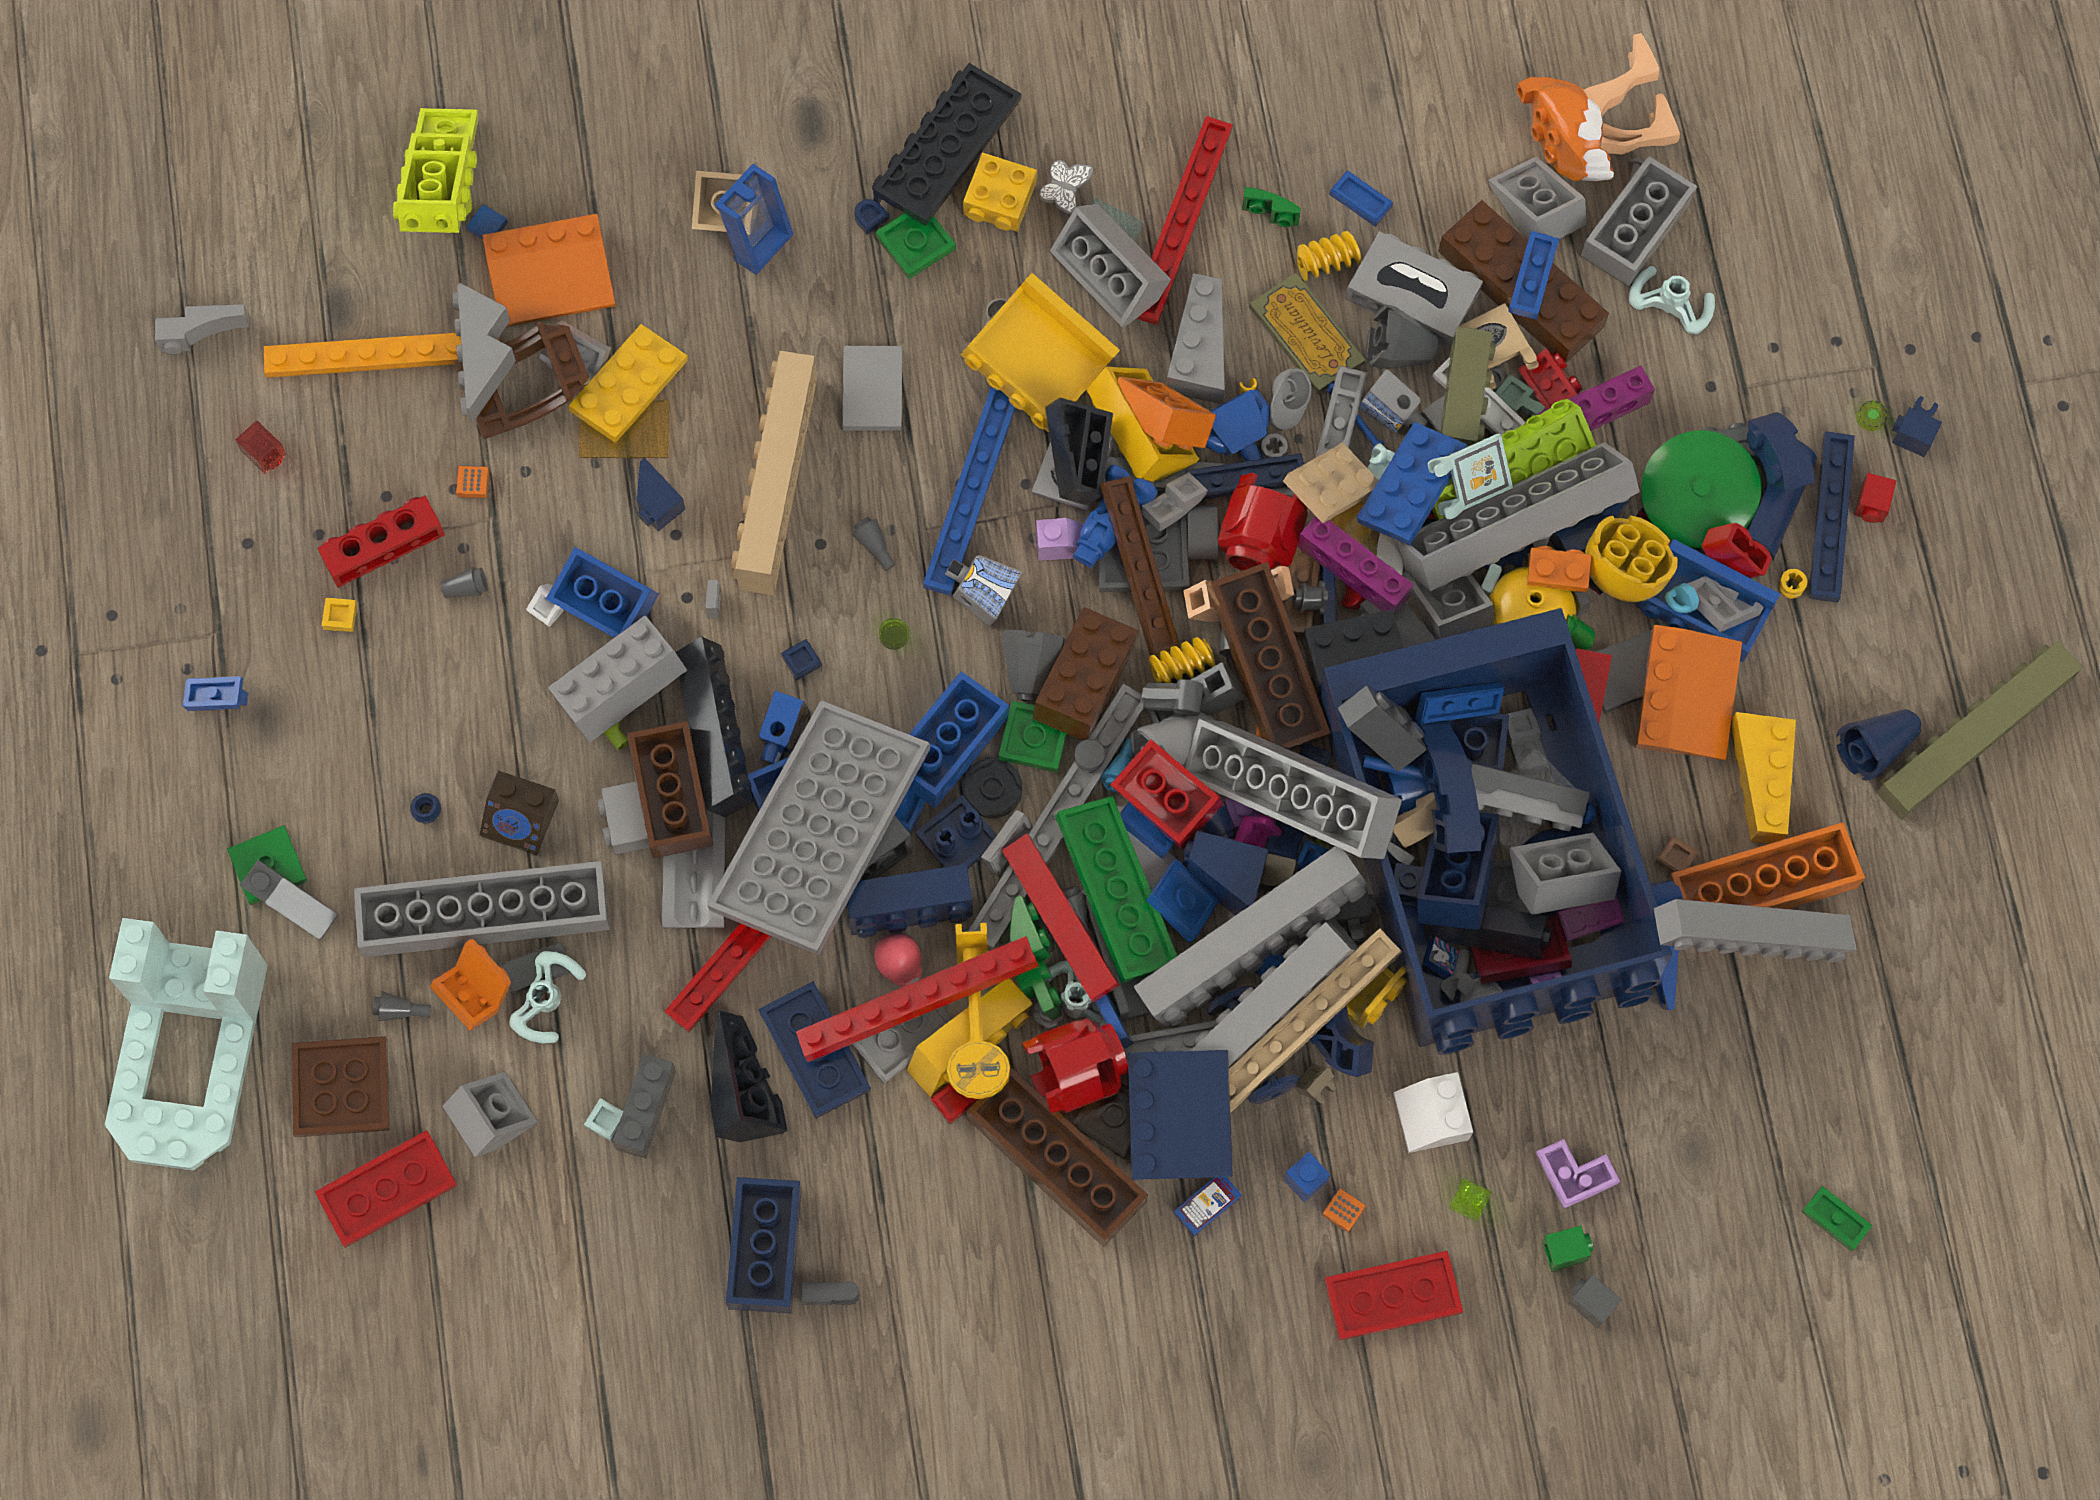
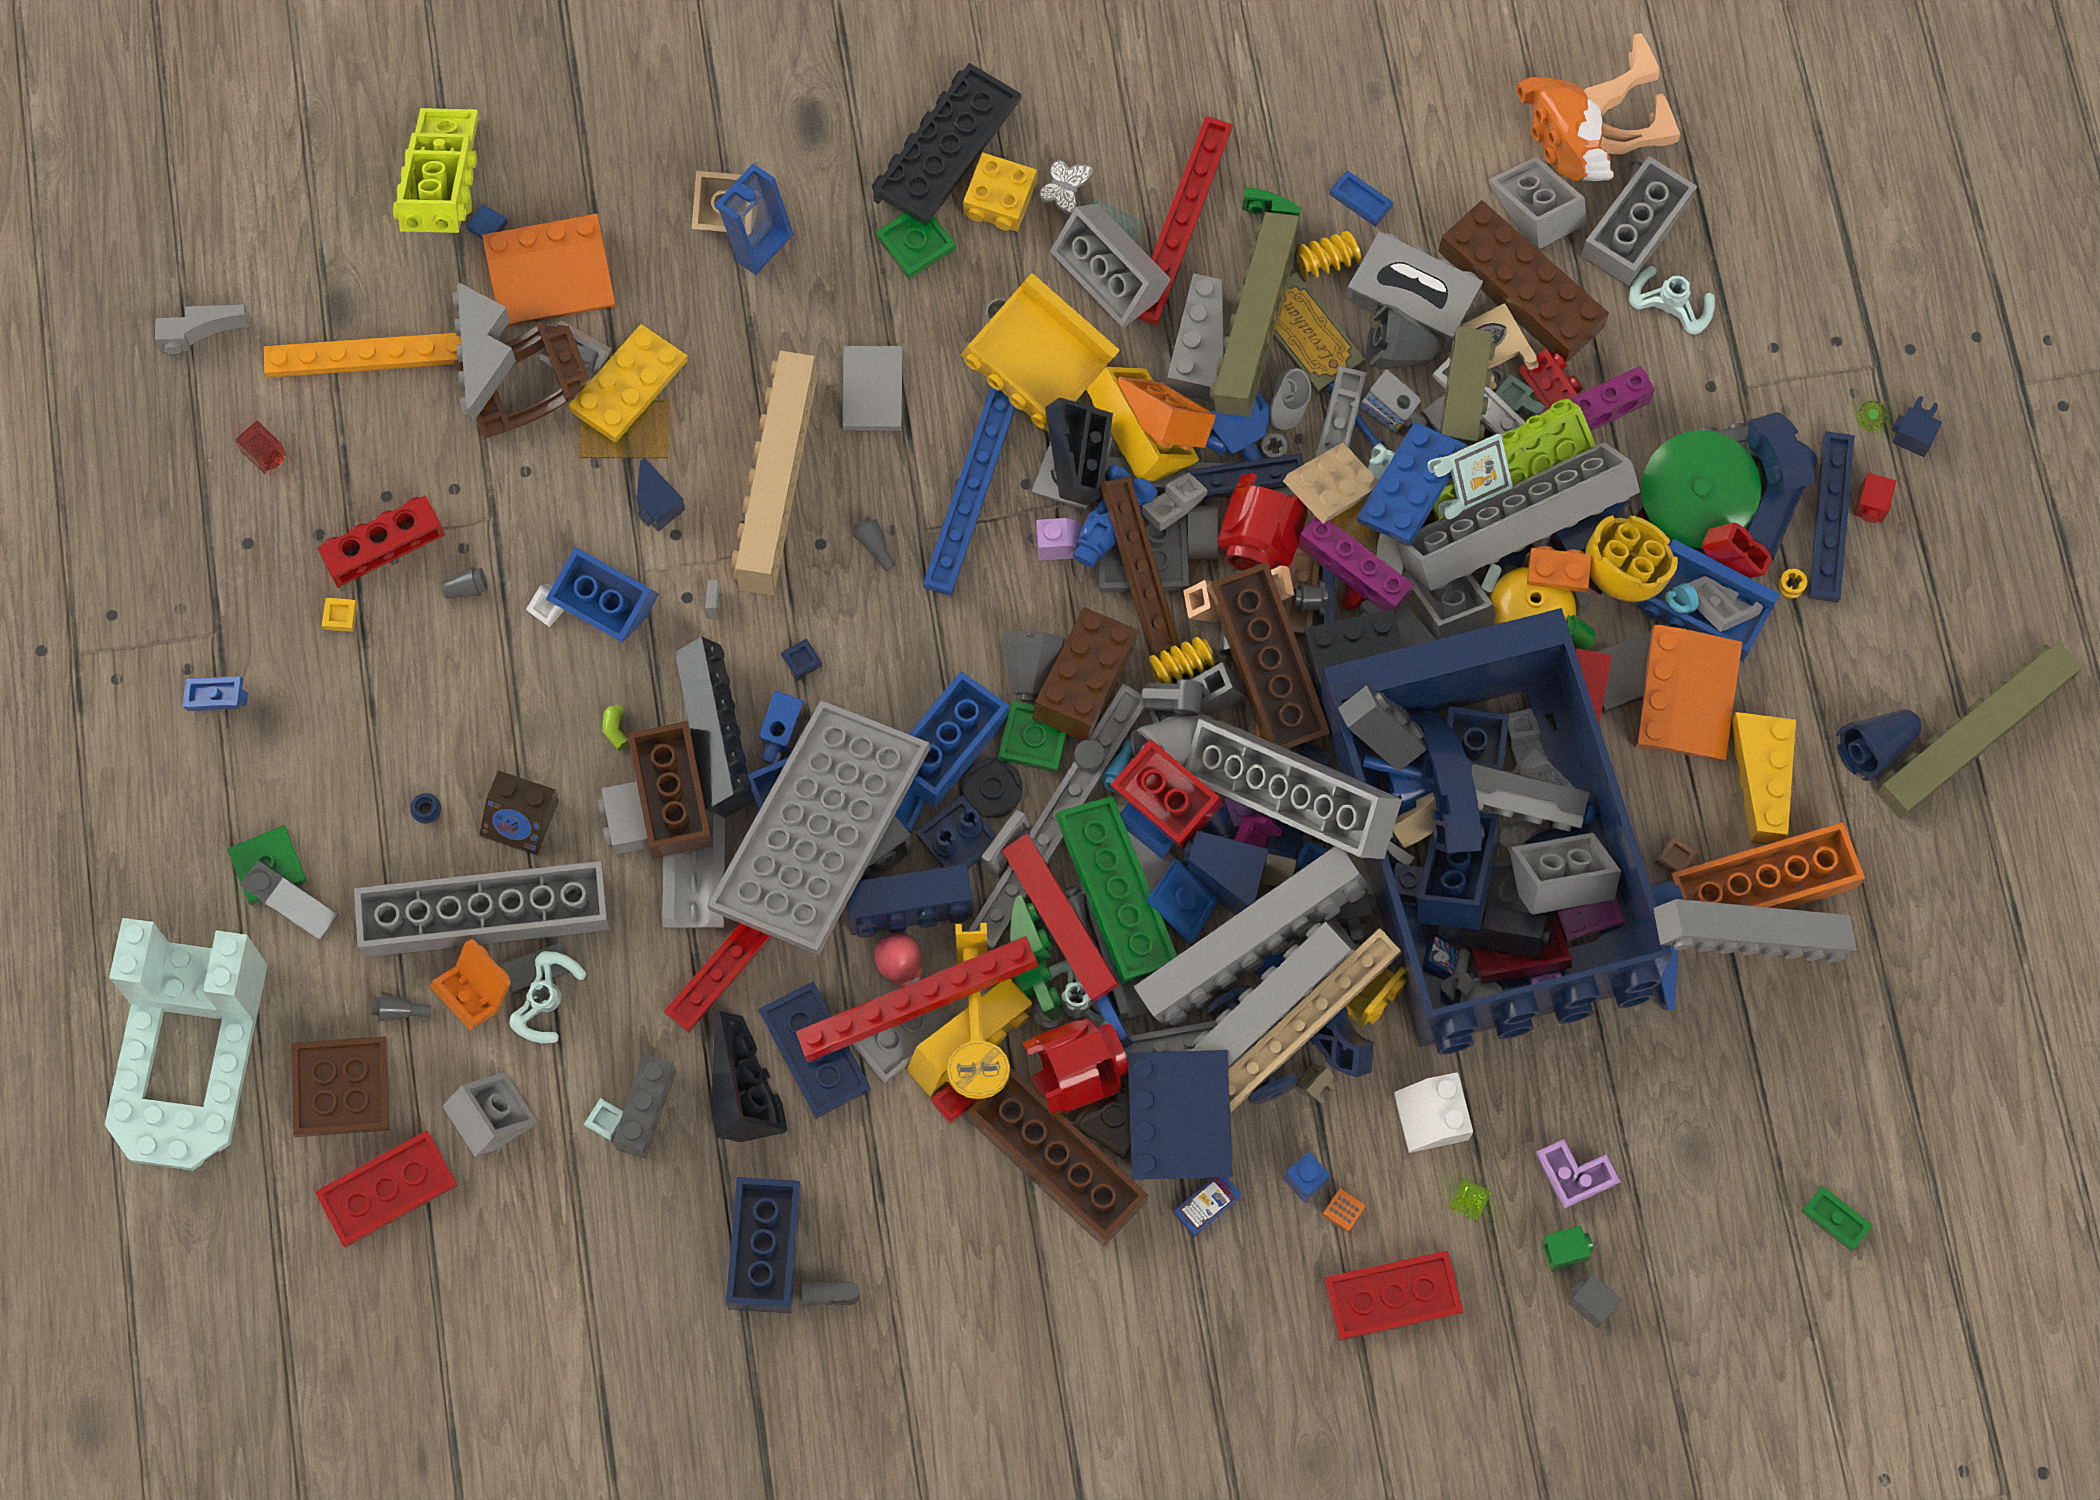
(472, 482): orange tile -> none
(617, 678): light grey brick -> none
(870, 215): dark blue tile -> none
(893, 633): clear neon green tile -> none
(983, 586): torso -> none
(1256, 314): none -> olive brick
(1459, 703): blue tile -> none
(1533, 275): blue plate -> none

